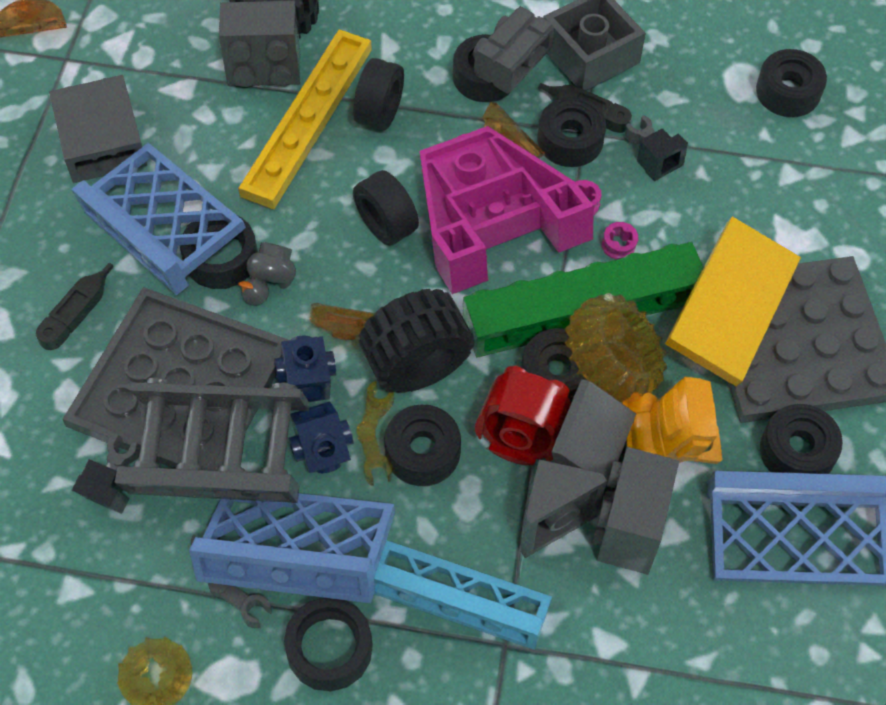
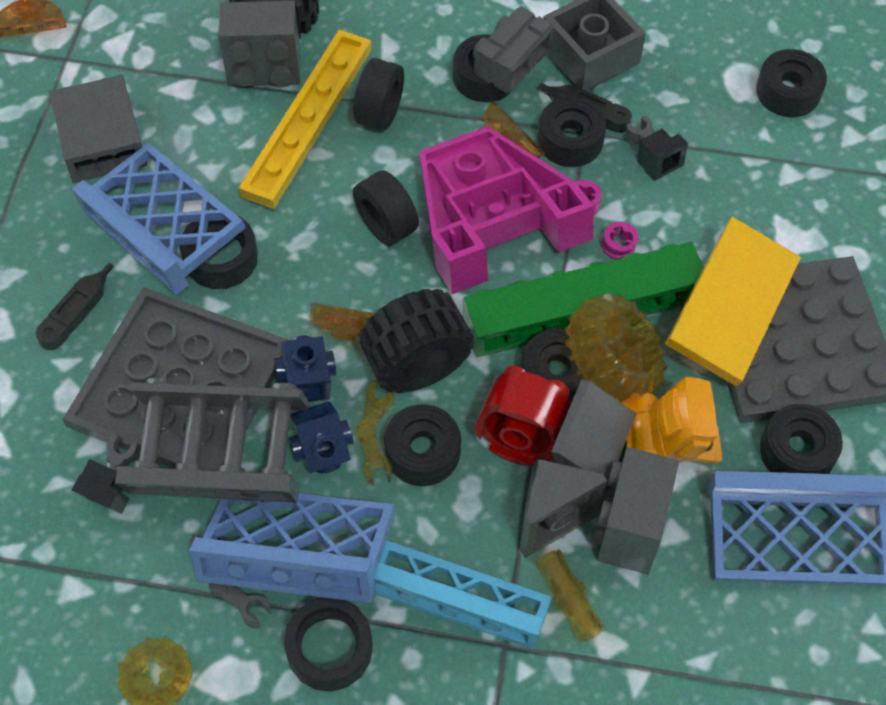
(270, 265): dark grey animal -> none
(570, 595): none -> clear yellow pin

